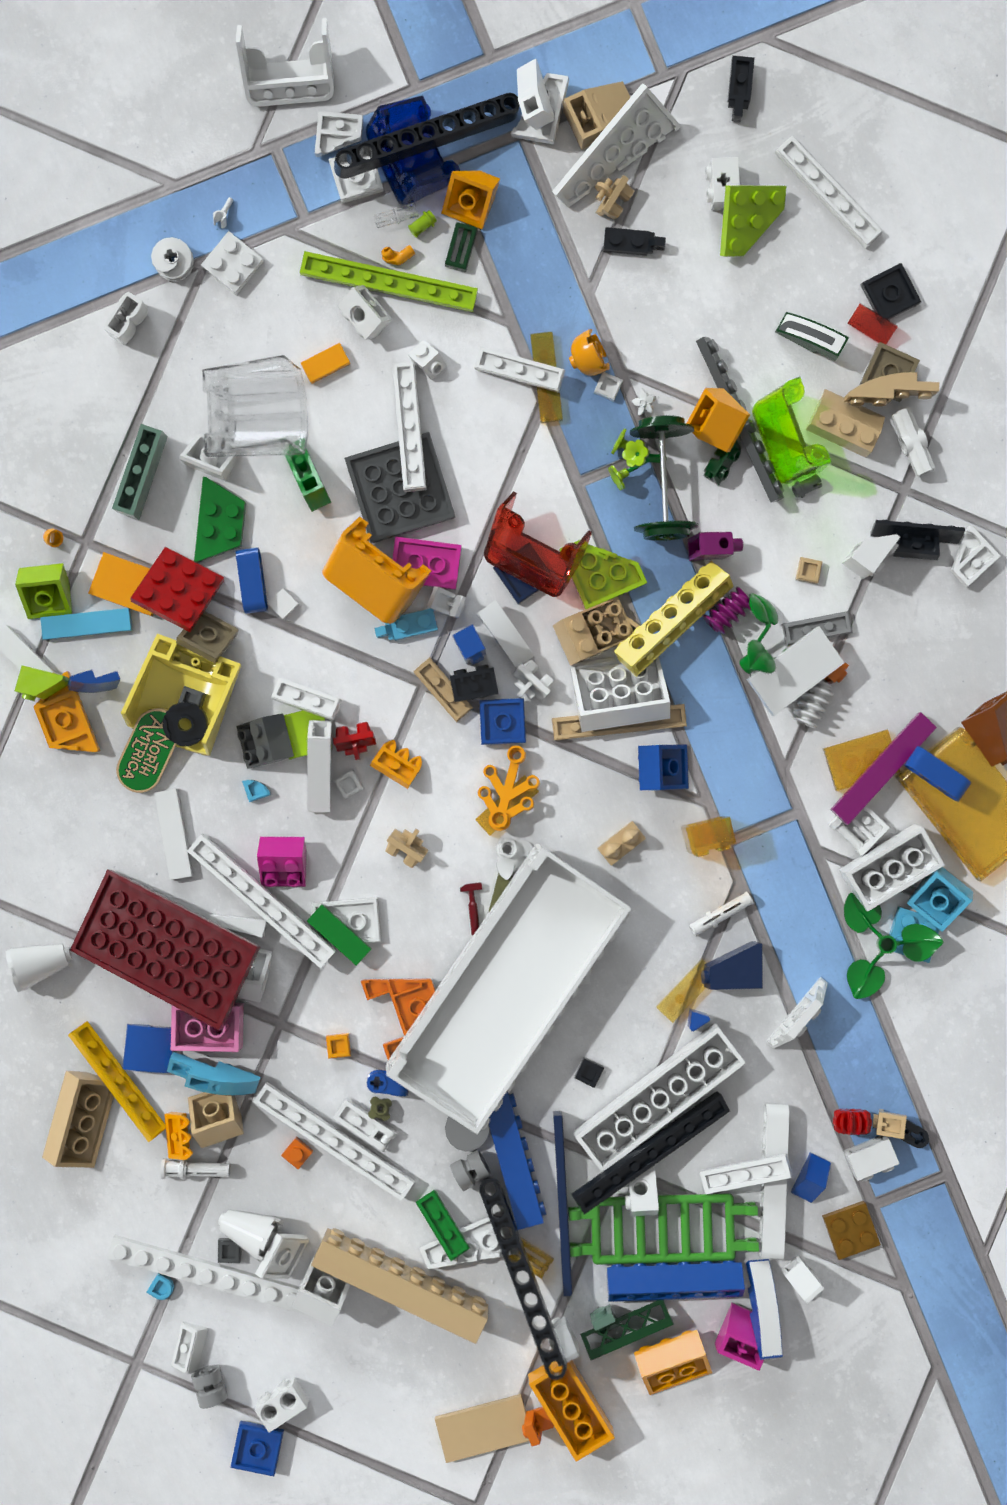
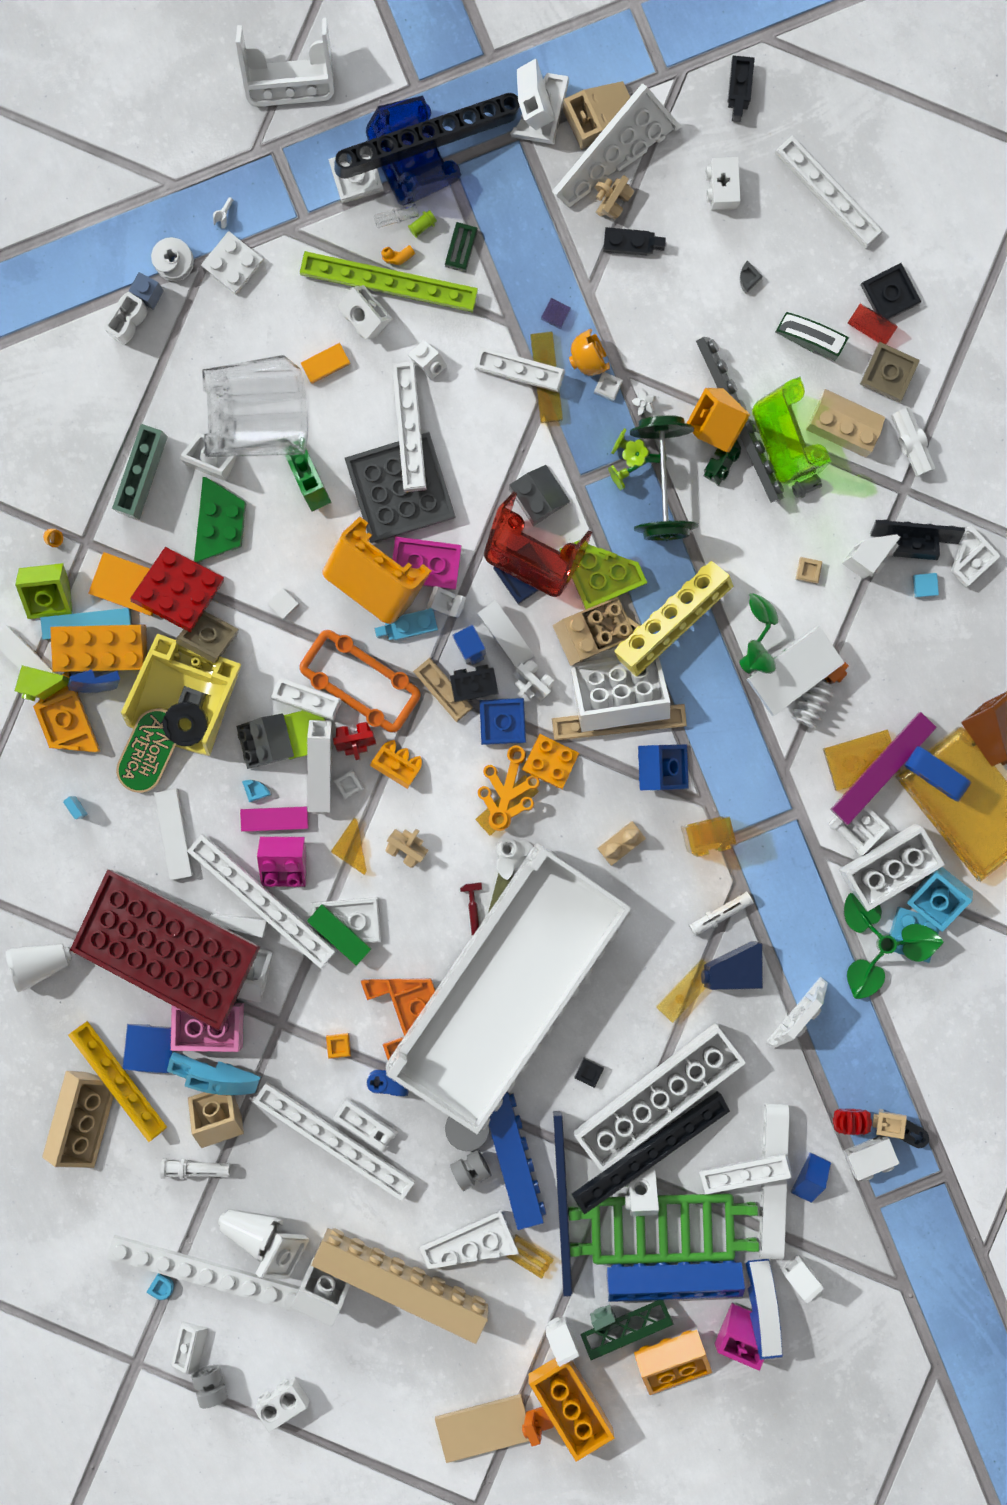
(75, 807): none -> medium azure tile
(98, 647): none -> light orange brick
(147, 290): none -> sand blue brick
(178, 1136): light orange plate -> none
(228, 1251): dark grey tile -> none
(251, 580): blue beam -> none
(257, 1448): blue plate -> none
(274, 819): none -> dark pink tile
(297, 1153): orange plate -> none
(337, 131): white wing -> none
(346, 645): none -> orange bar
(350, 847): none -> clear yellow tile
(375, 1113): olive plate -> none
(442, 1225): green tile -> none
(470, 196): light orange slope -> none
(530, 1286): black beam -> none
(539, 494): none -> dark grey slope
(550, 761): none -> light orange hinge
(555, 313): none -> clear purple tile
(697, 1019): blue slope -> none
(713, 545): magenta torso -> none
(728, 611): magenta piece -> none
(748, 215): lime plate -> none
(749, 277): none -> dark grey tile
(831, 625): light grey tile -> none
(851, 1230): pearl gold plate -> none
(882, 389): tan slope -> none
(925, 585): none -> medium azure tile

